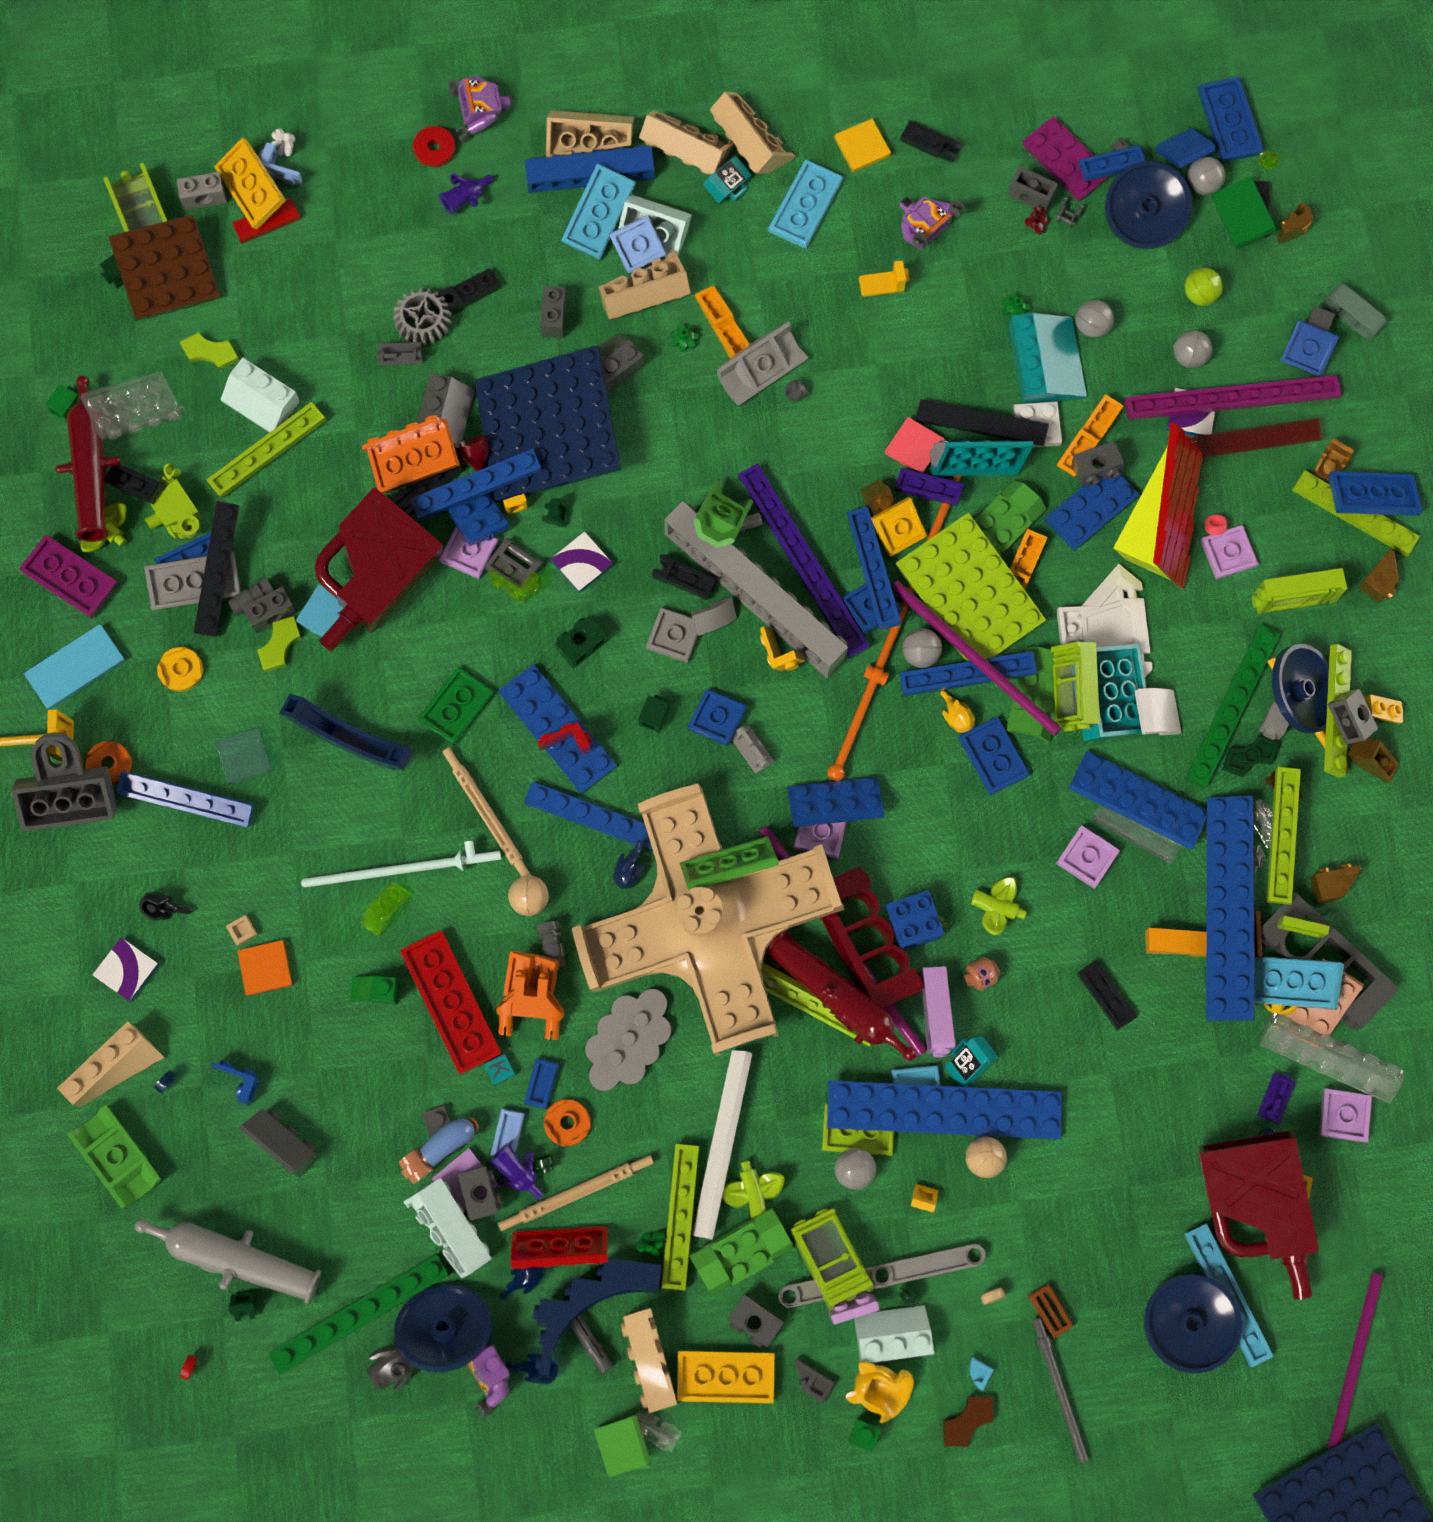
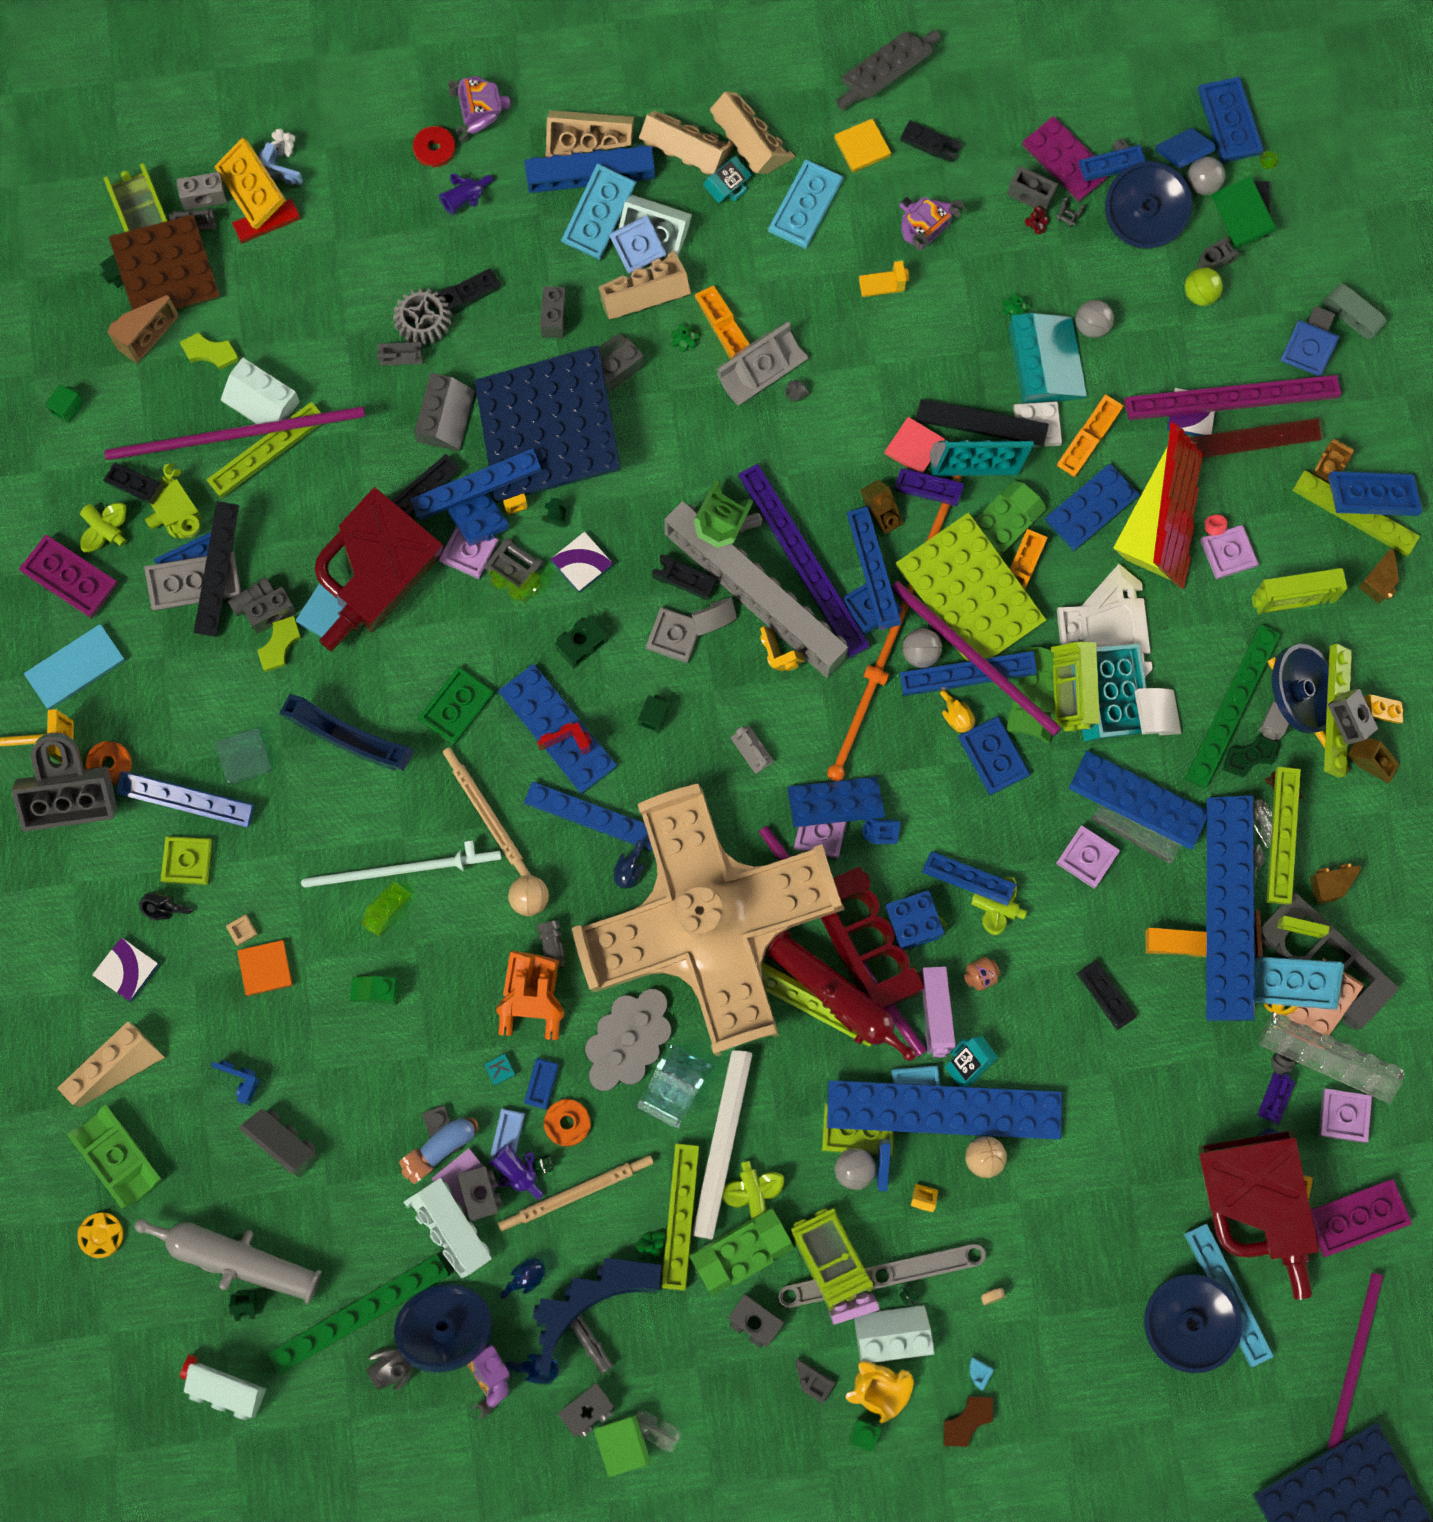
(87, 470): dark red piece -> none
(100, 1235): none -> yellow wheel
(131, 405): clear bracket -> none
(142, 327): none -> medium nougat slope
(165, 1081): tile -> none
(180, 669): yellow tile -> none
(186, 860): none -> lime tile
(204, 218): none -> dark grey hinge
(223, 1391): none -> light aqua slope
(235, 433): none -> magenta piece
(411, 453): orange bracket -> none
(450, 1002): red plate -> none
(473, 452): dark red helmet -> none
(559, 1247): red plate -> none
(572, 1413): none -> dark grey brick
(649, 1359): tan wedge -> none
(674, 1086): none -> clear light blue bracket
(717, 717): blue tile -> none
(725, 1377): yellow plate -> none
(729, 863): bright green tile -> none
(881, 831): none -> blue bracket
(883, 1164): none -> blue tile
(885, 66): none -> dark grey plate
(899, 526): yellow tile -> none
(969, 878): none -> blue tile
(1032, 1297): dark orange tile -> none
(1044, 1342): dark grey bar -> none
(1104, 455): dark grey brick -> none
(1192, 349): light grey piece -> none
(1220, 254): none -> dark grey piece
(1282, 1064): none -> dark grey plate
(1296, 224): pearl gold hand -> none
(1359, 1218): none -> magenta plate

